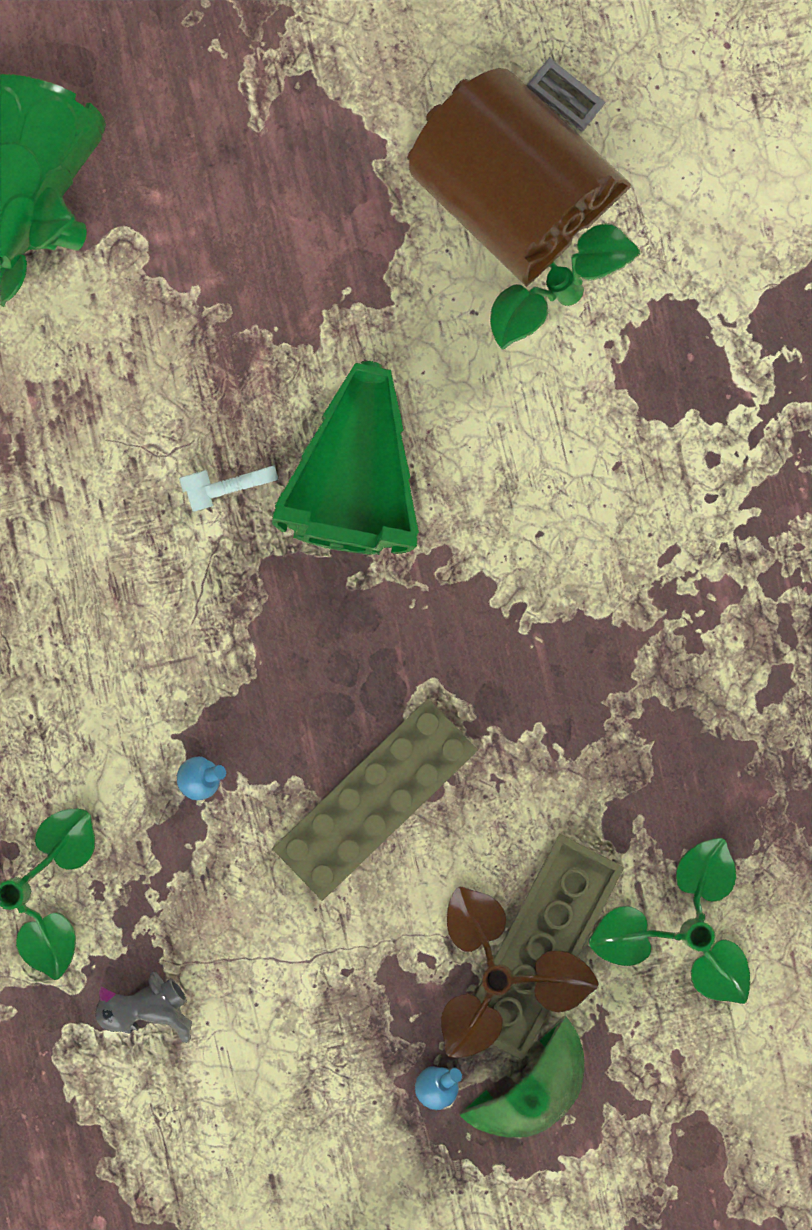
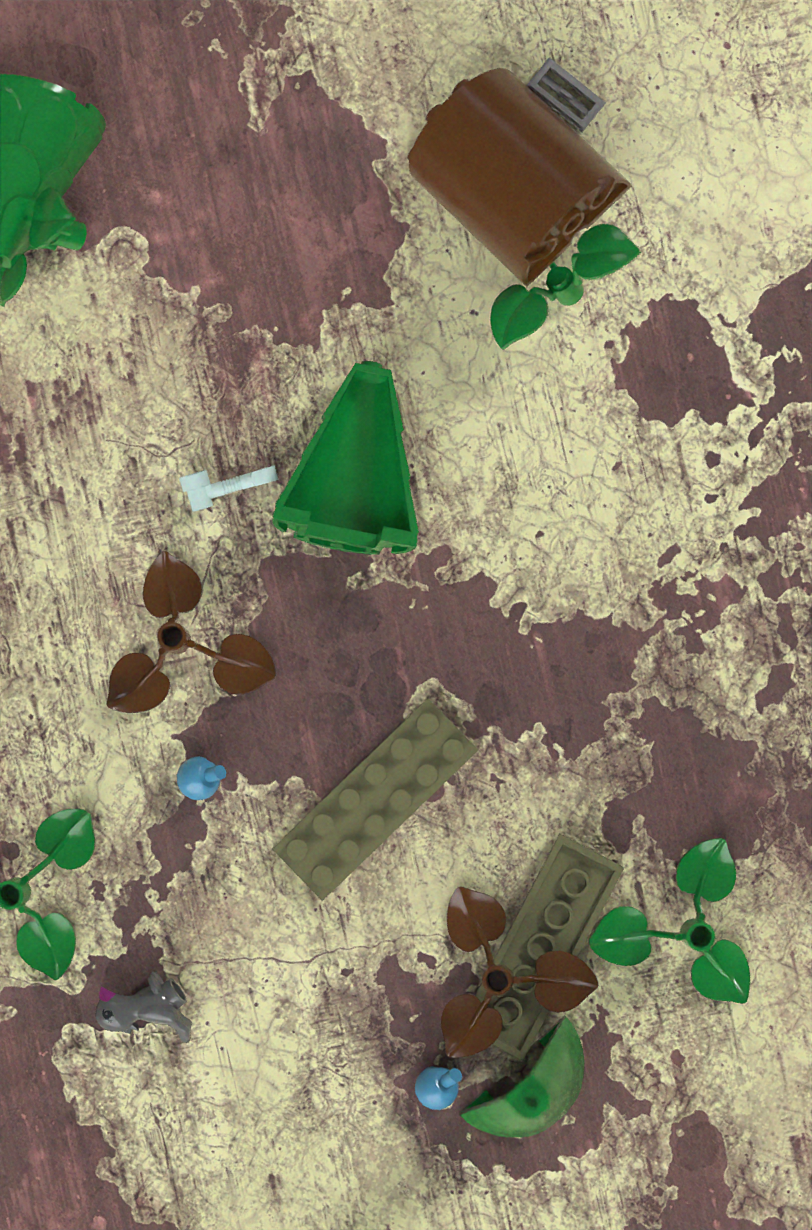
(169, 589): none -> reddish brown plant

